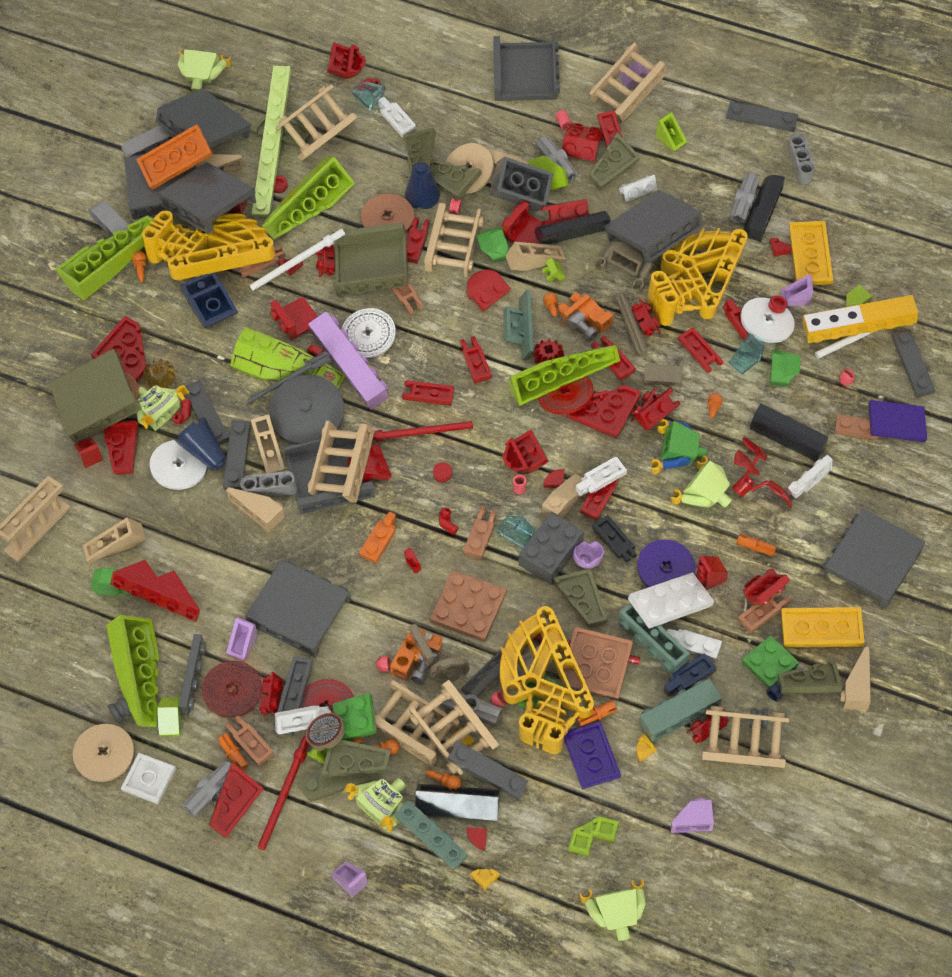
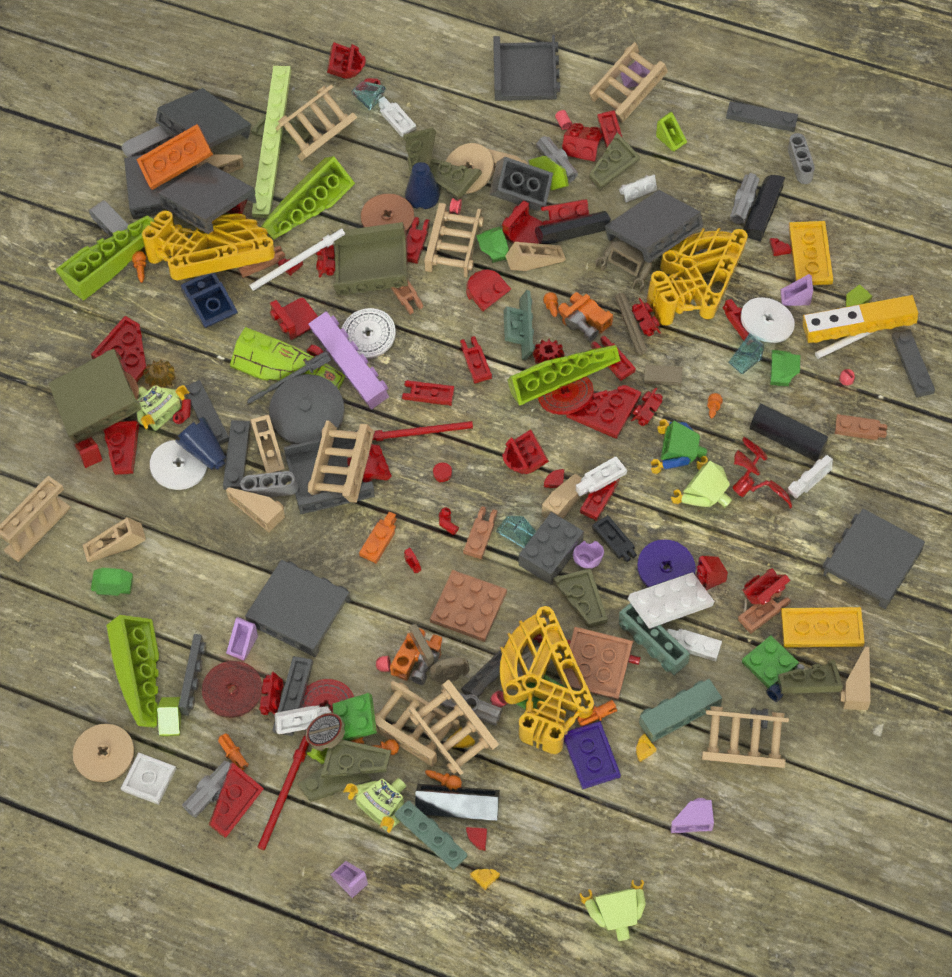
(119, 709): dark grey wheel -> none
(161, 590): red slope -> none
(201, 67): yellowish green torso -> none
(250, 741): nougat hinge -> none
(281, 184): red tile -> none
(487, 770): dark grey plate -> none
(519, 484): coral hinge -> none
(554, 269): lime tile -> none
(598, 828): lime tile -> none
(657, 410): red hinge -> none
(690, 674): dark blue hinge -> none
(699, 349): red hinge -> none
(701, 728): red hinge -> none
(756, 545): orange axle -> none
(777, 304): red tile -> none
(897, 421): dark purple tile -> none

